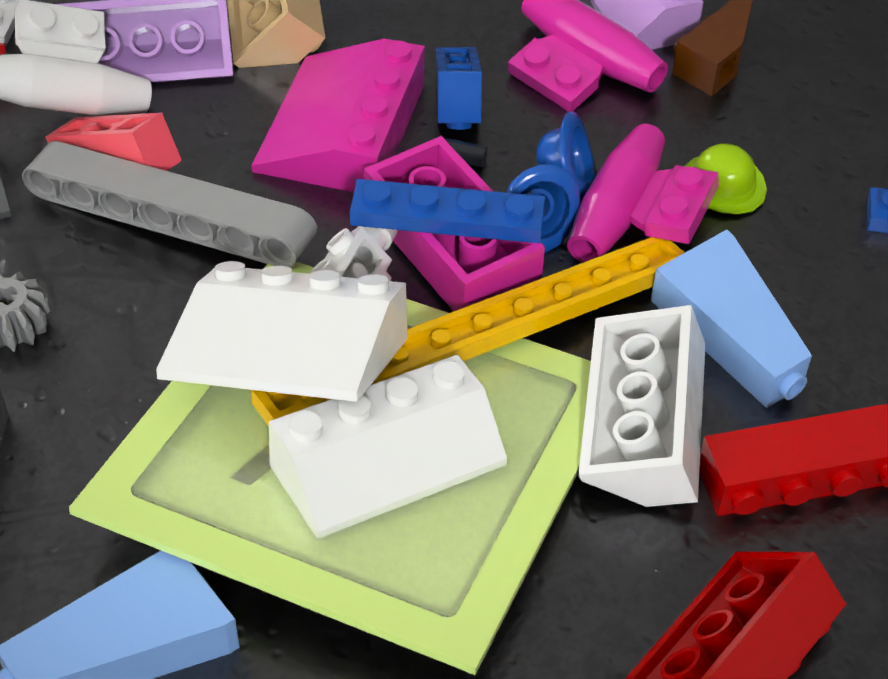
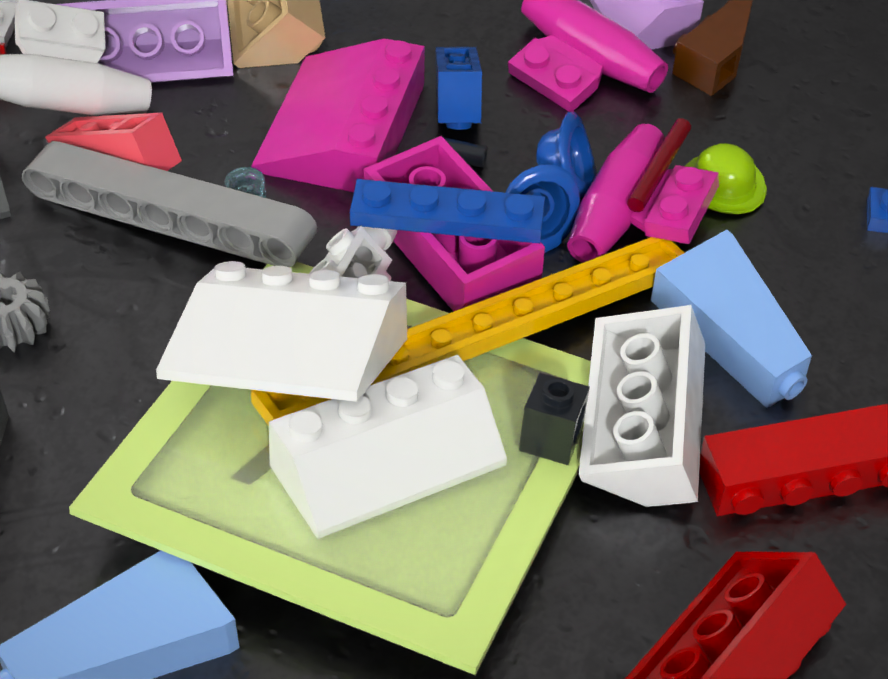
(246, 178): none -> clear light blue bush
(553, 418): none -> black brick
(659, 165): none -> dark red bar

